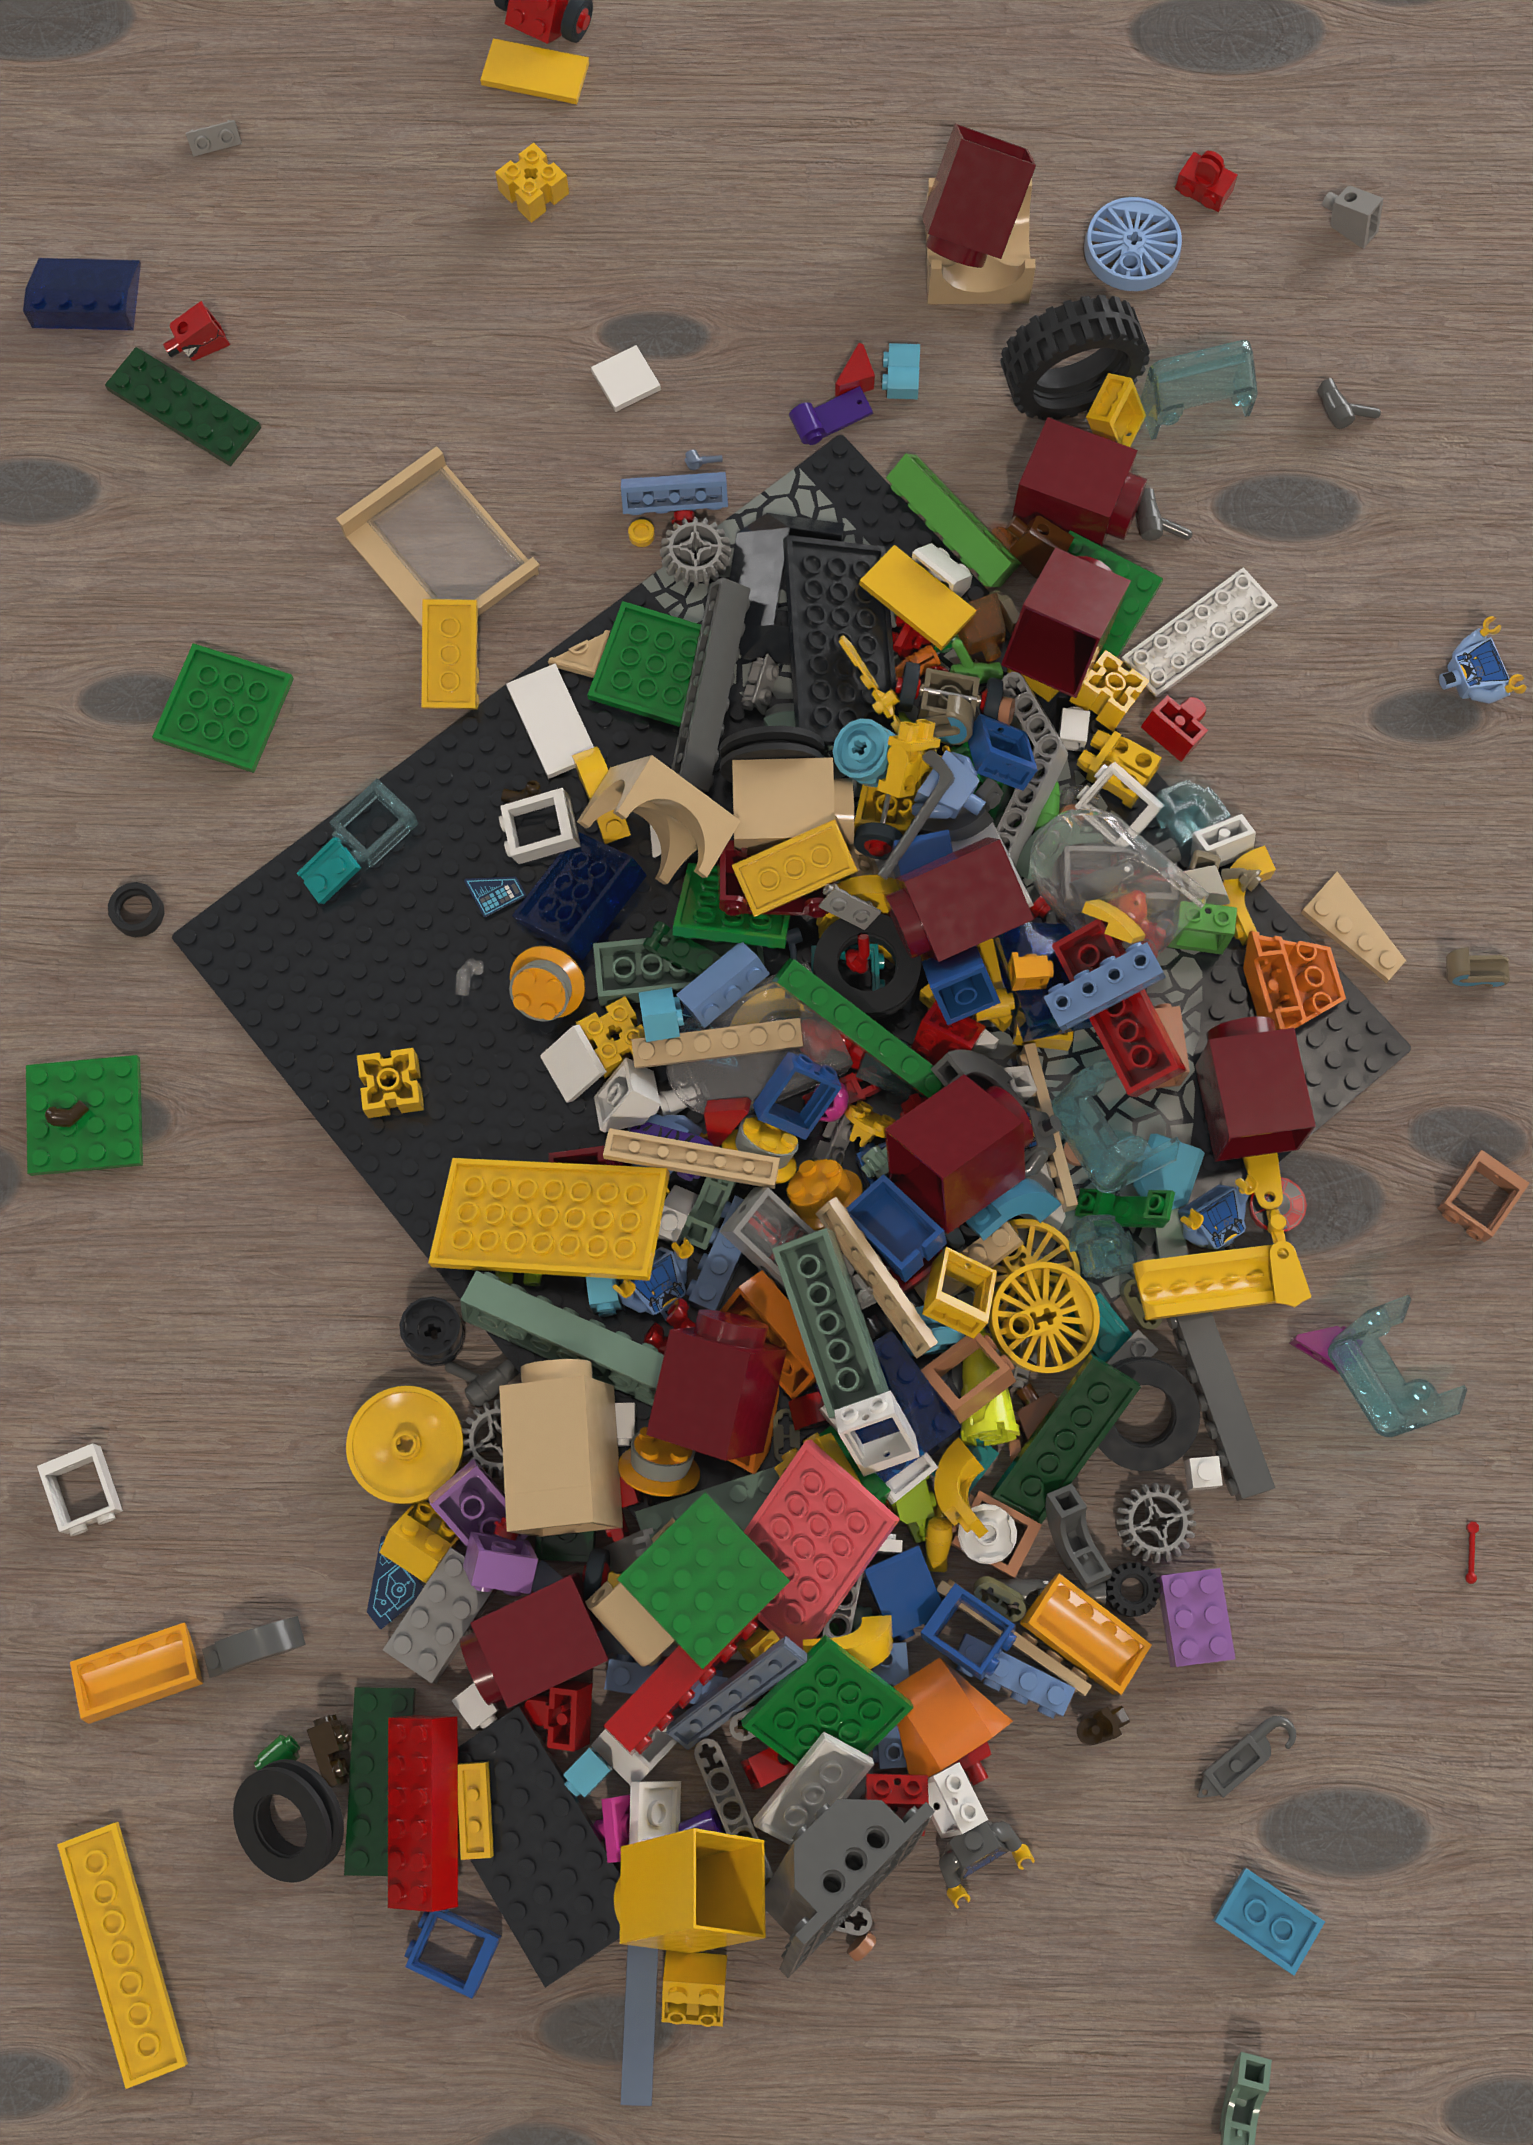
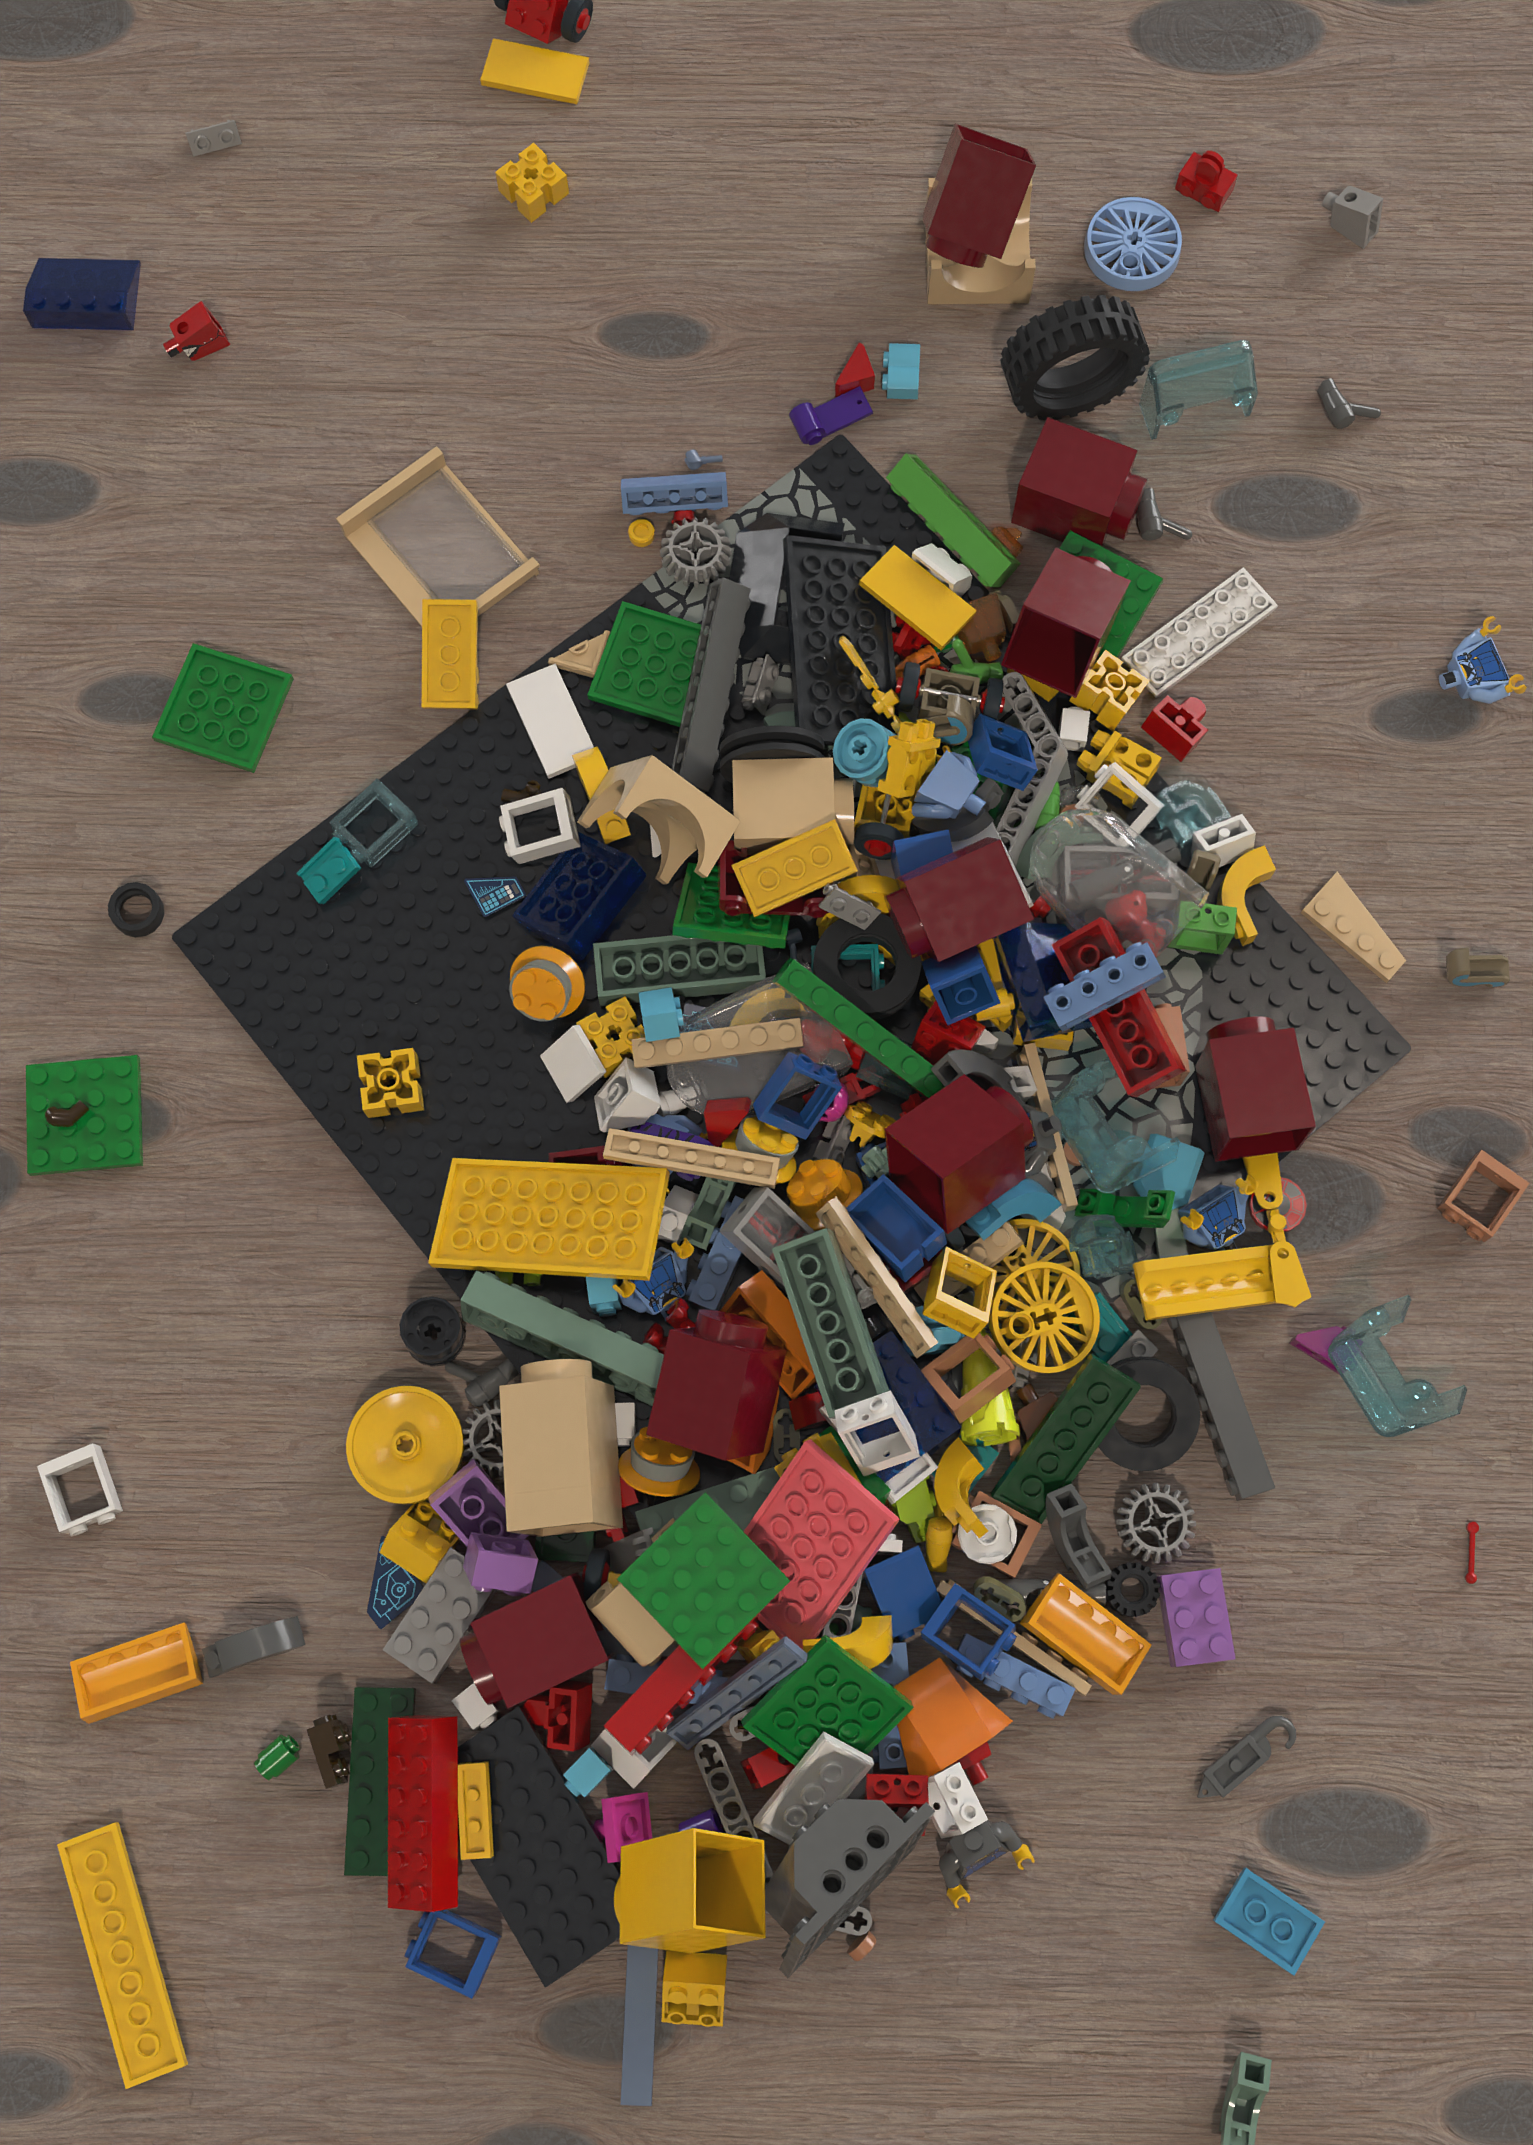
(183, 406): dark green plate -> none
(317, 1806): black tyre -> none
(465, 973): clear arm -> none
(501, 1530): red plate -> none
(625, 378): white tile -> none
(654, 1809): white plate -> none
(680, 950): dark green plate -> none
(723, 984): medium blue brick -> none
(858, 959): red plate -> none
(946, 779): dark grey piece -> none
(1006, 710): nougat tile -> none
(1029, 971): light orange brick -> none
(1036, 542): reddish brown torso -> none
(1101, 1725): dark brown hips -> none
(1117, 410): yellow window -> none
(1119, 923): yellow slope -> none
(1203, 1473): white brick -> none
(1211, 881): white sticker -> none
(1248, 878): dark tan plate -> none
(1291, 979): orange wedge -> none

